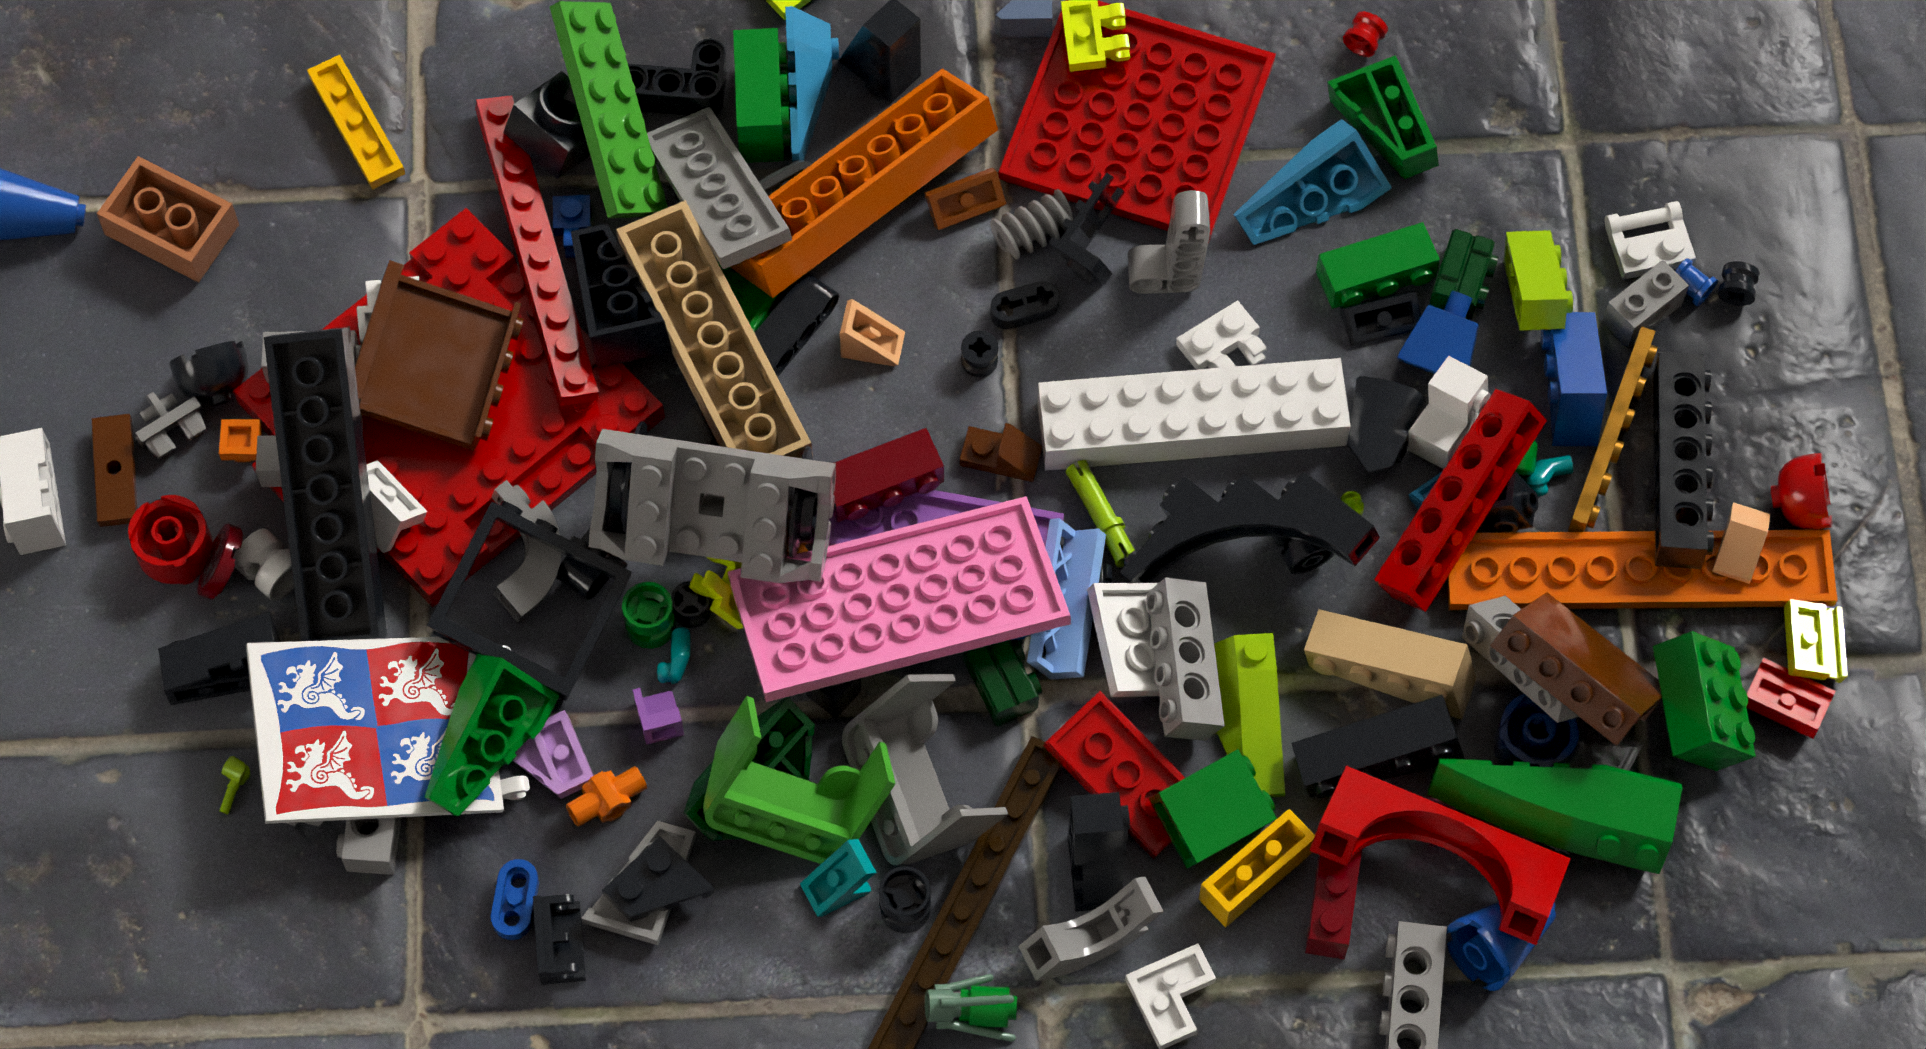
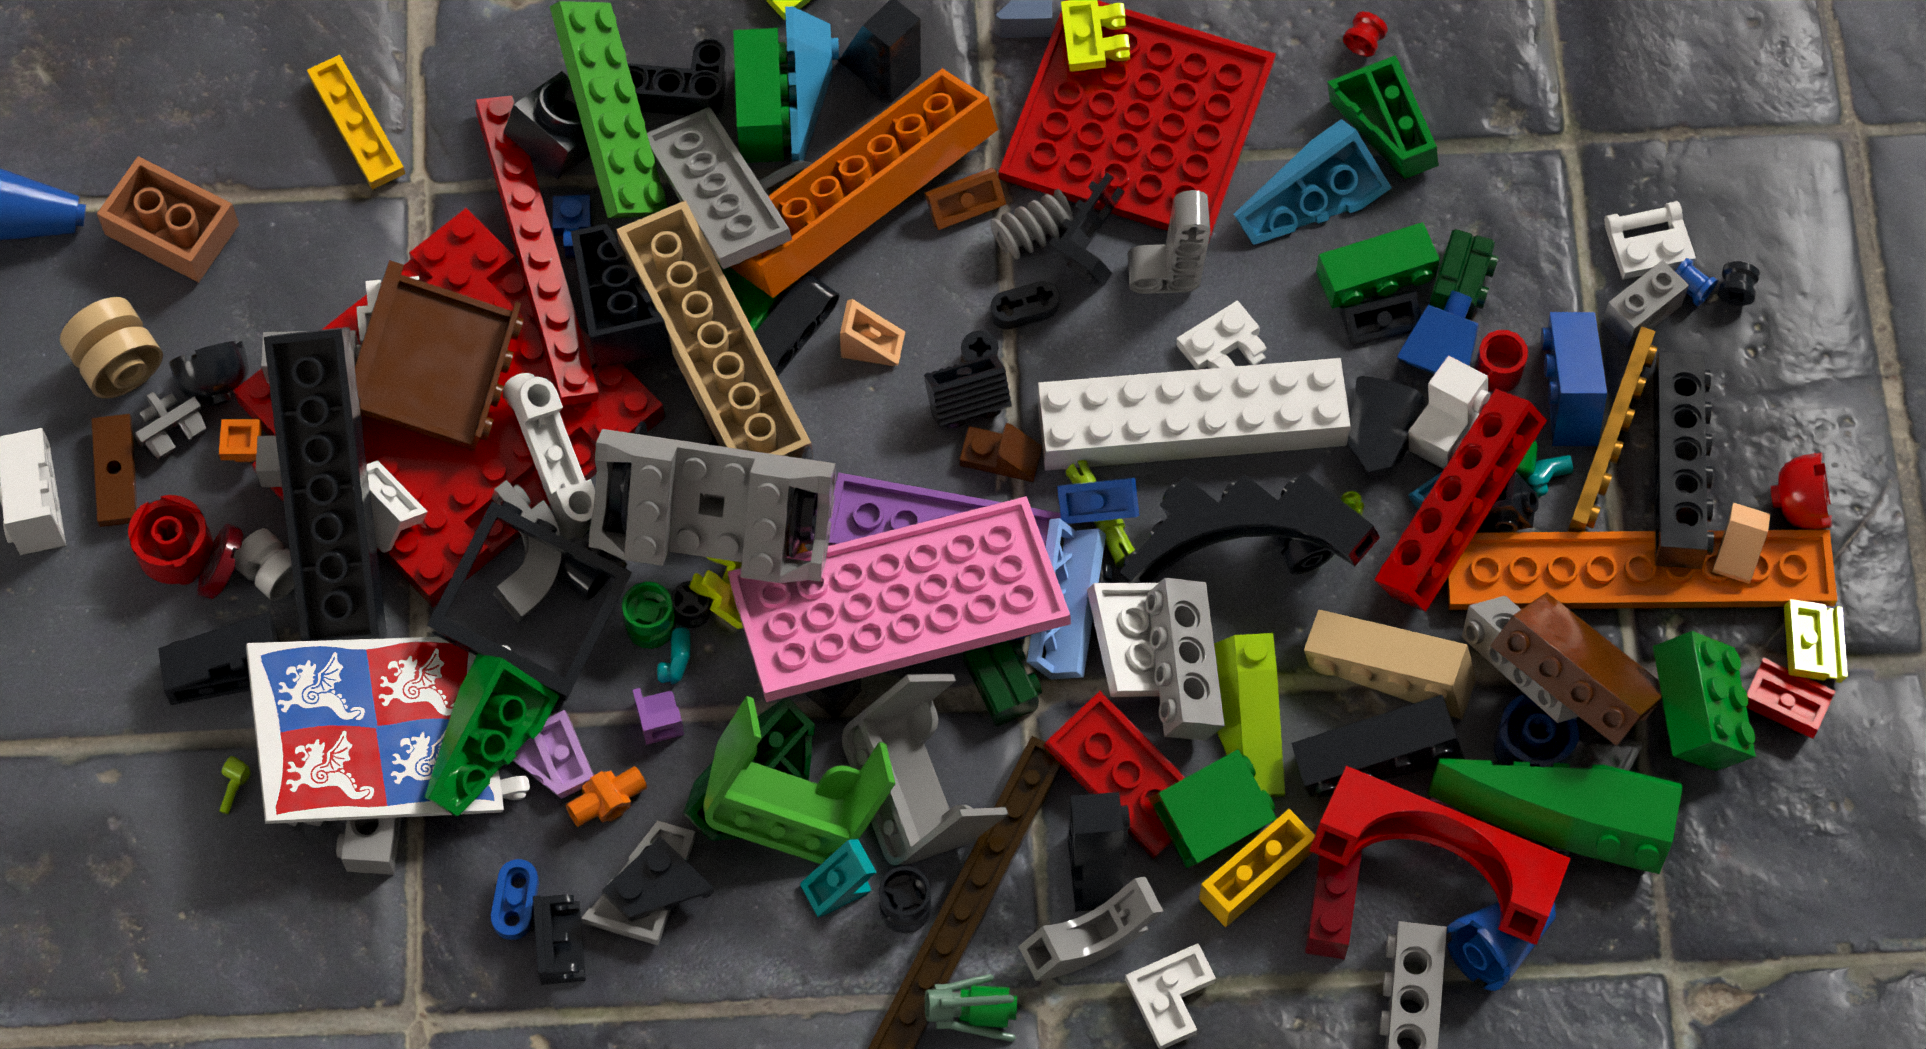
(111, 347): none -> tan wheel
(538, 415): none -> white plate
(886, 475): dark red brick -> none
(968, 391): none -> black brick
(1098, 501): none -> blue plate
(1502, 359): none -> red piece
(1537, 280): lime brick -> none

